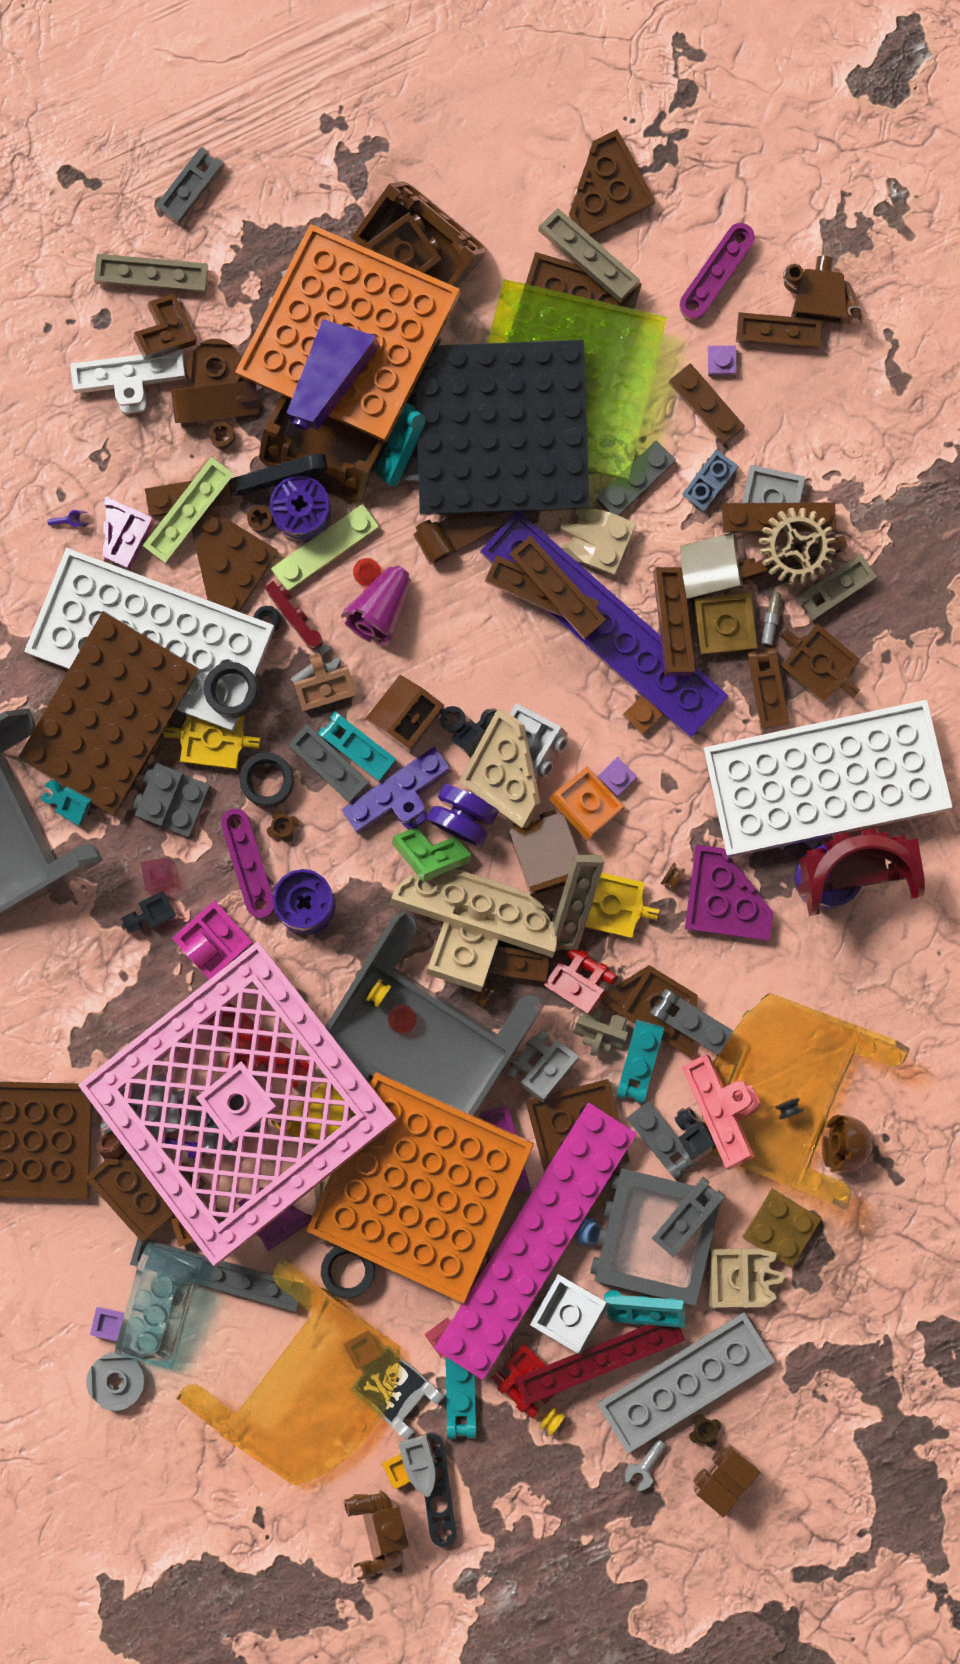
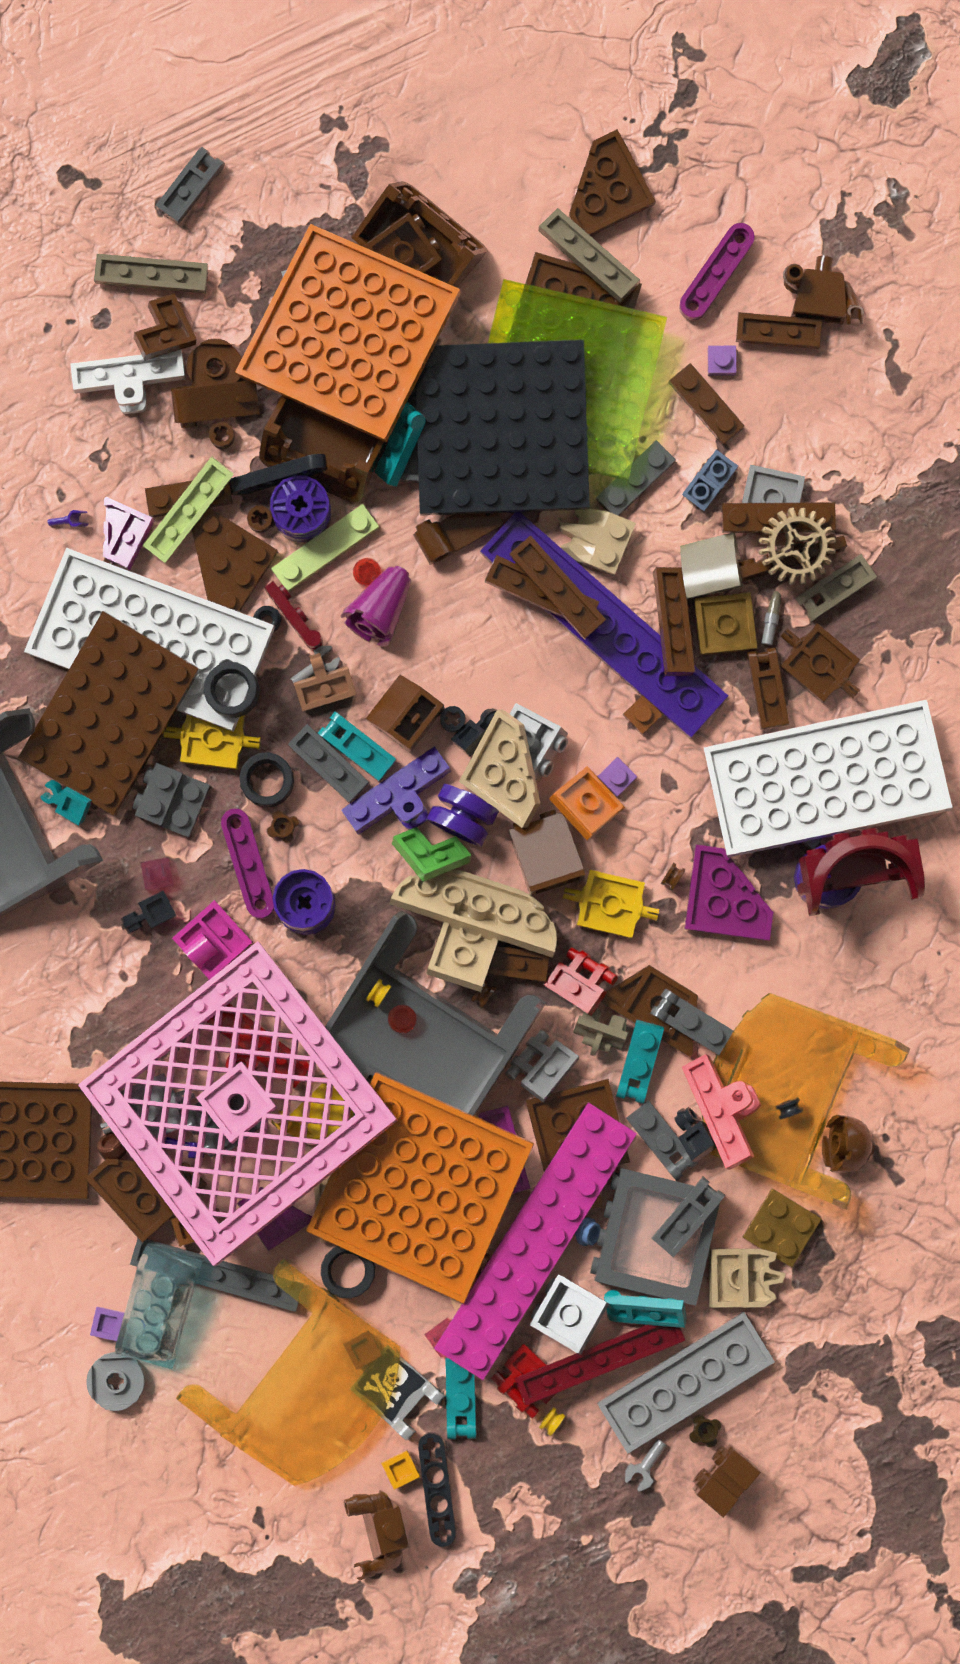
(330, 370): dark purple slope -> none
(419, 1463): light grey plate -> none
(577, 900): dark tan plate -> none

